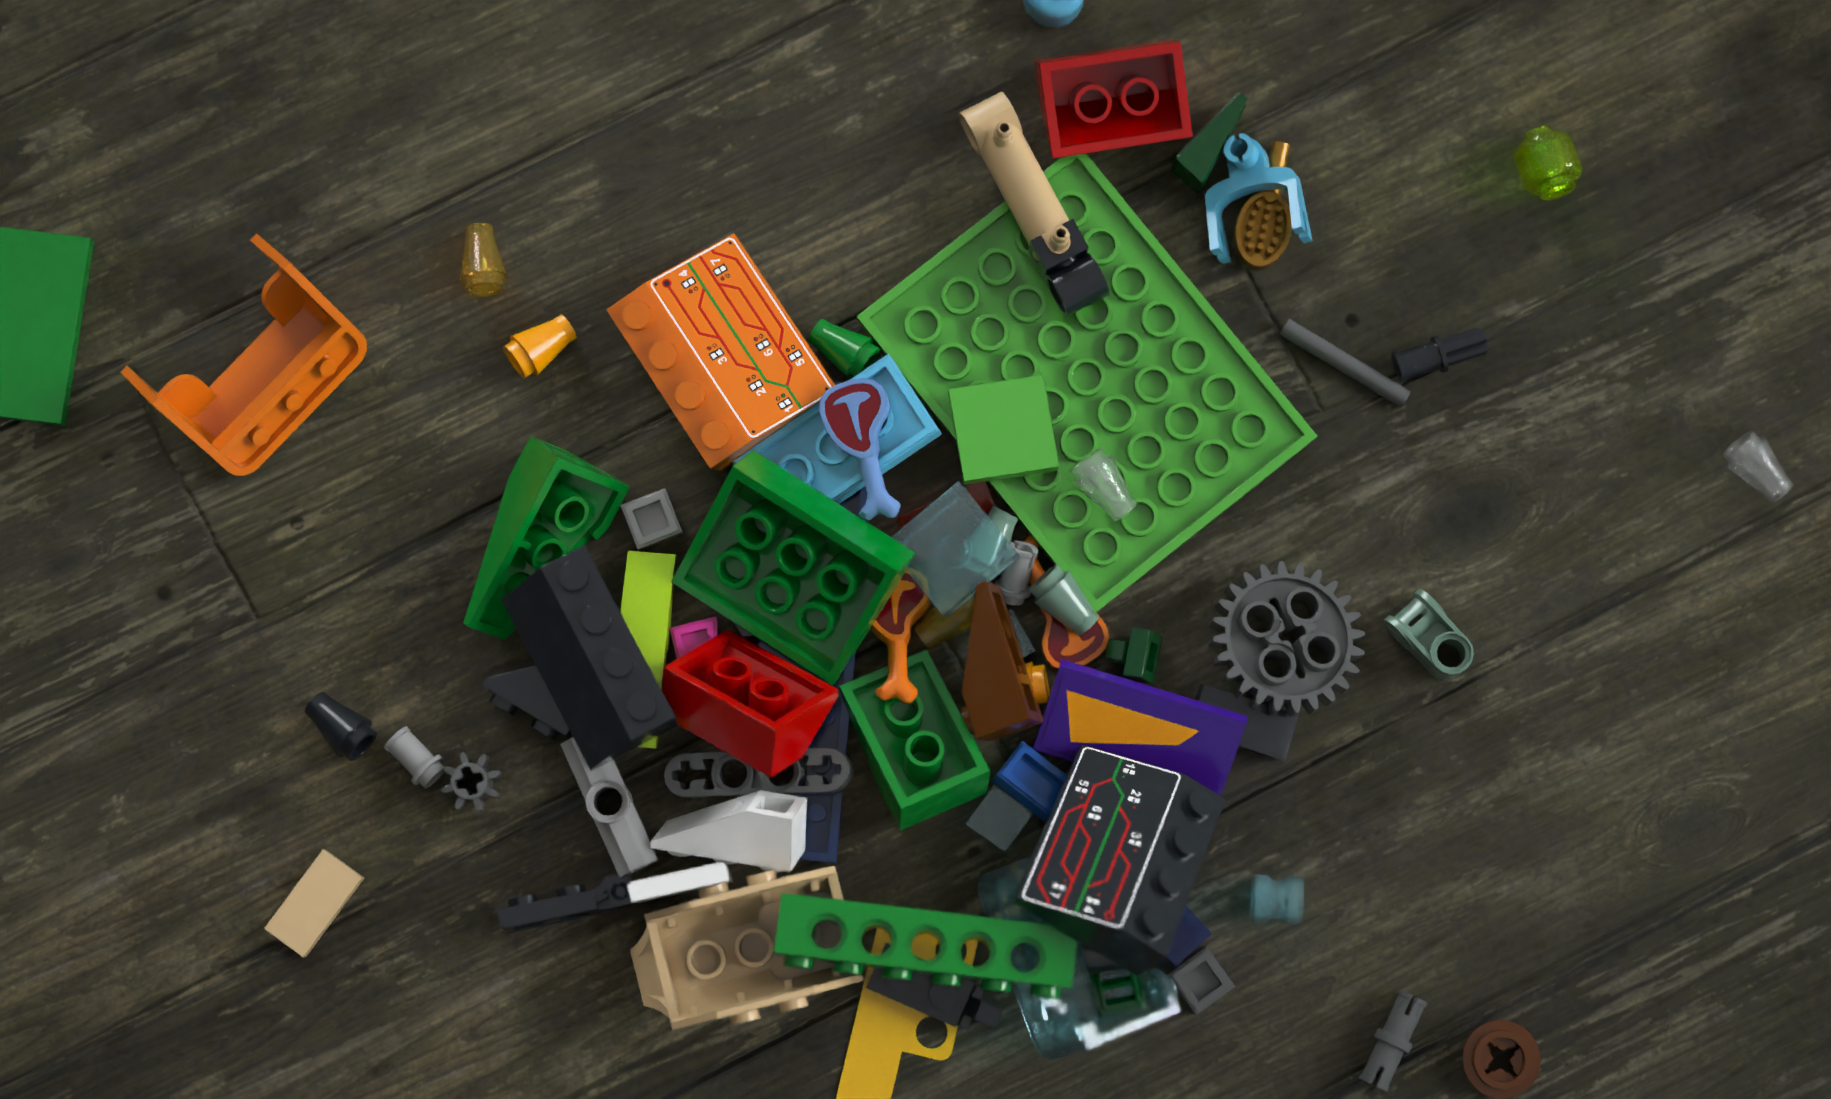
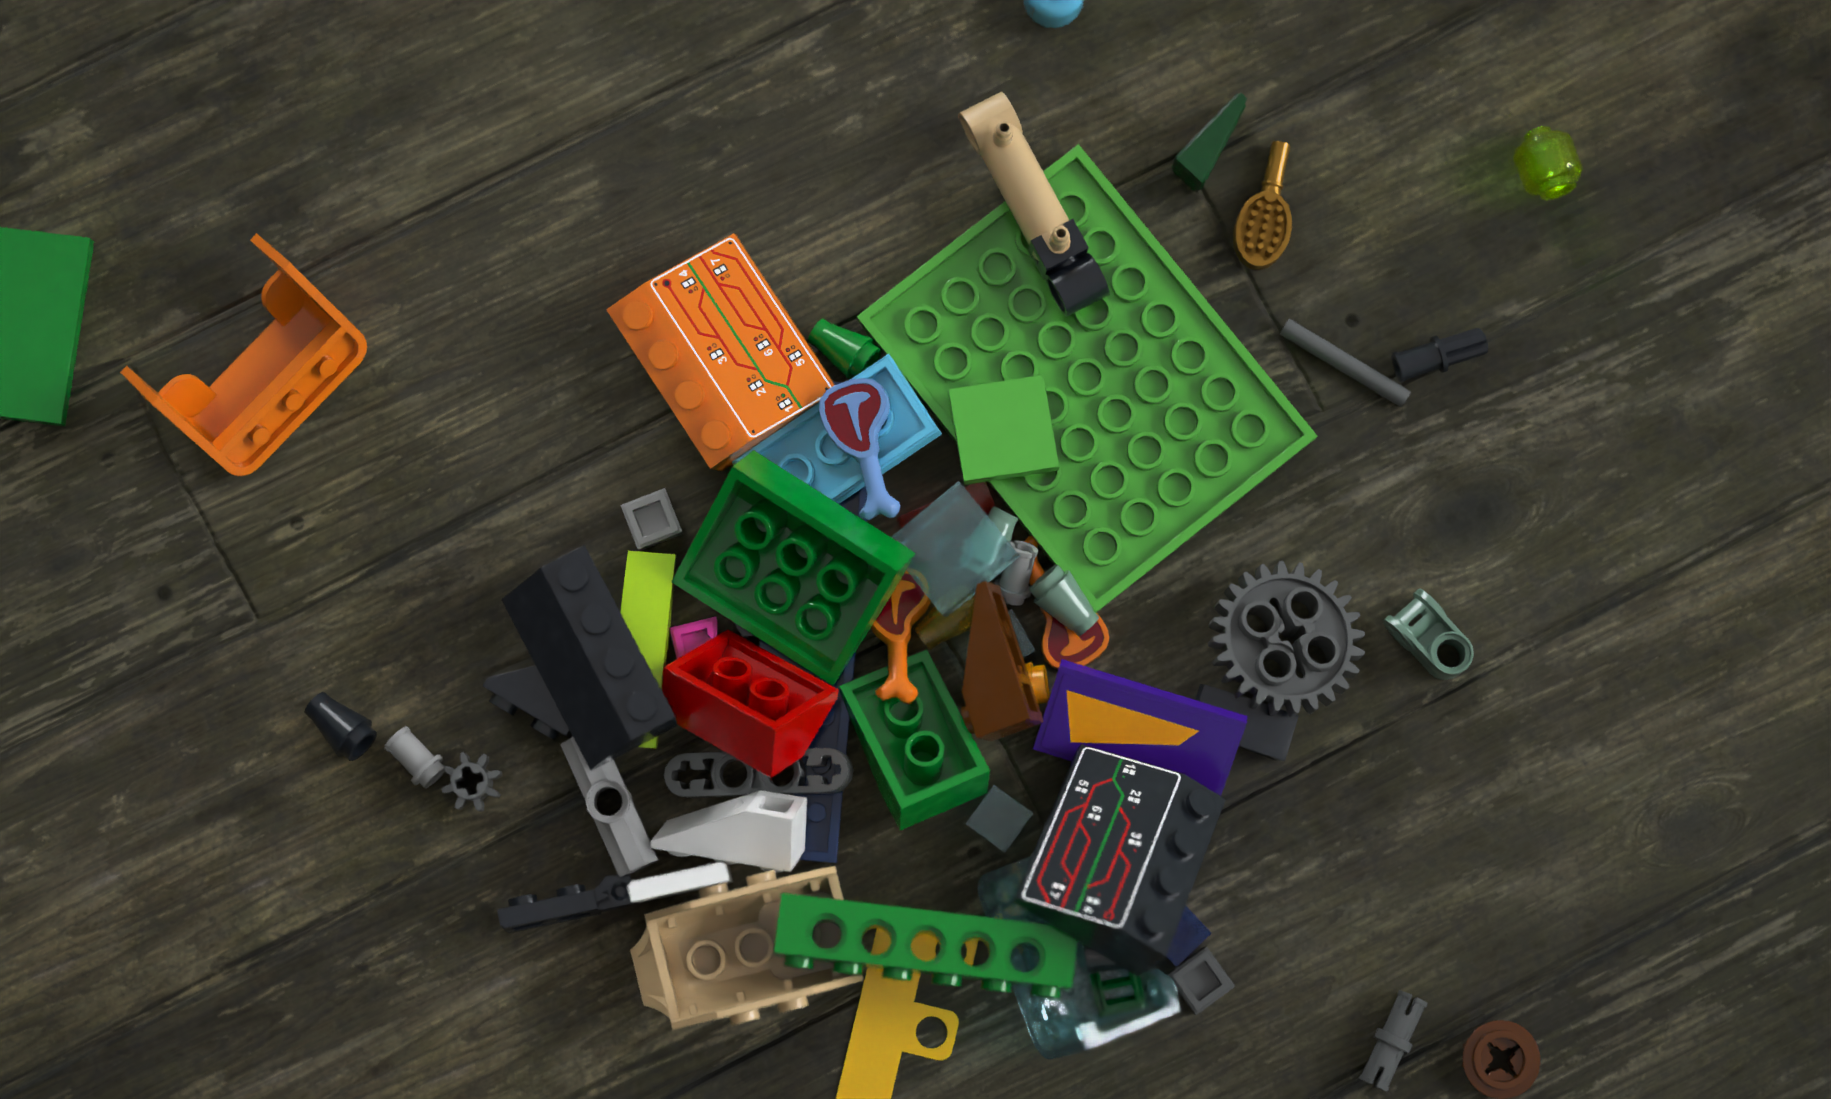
(314, 903): tan tile -> none
(482, 264): clear yellow cone -> none
(538, 346): light orange cone -> none
(546, 511): green wedge -> none
(944, 1003): black hinge -> none
(1031, 780): blue tile -> none
(1103, 483): clear cone -> none
(1114, 98): red slope -> none
(1138, 655): dark green tile -> none
(1246, 178): medium azure piece -> none
(1276, 899): clear light blue wheel -> none
(1757, 465): clear cone -> none

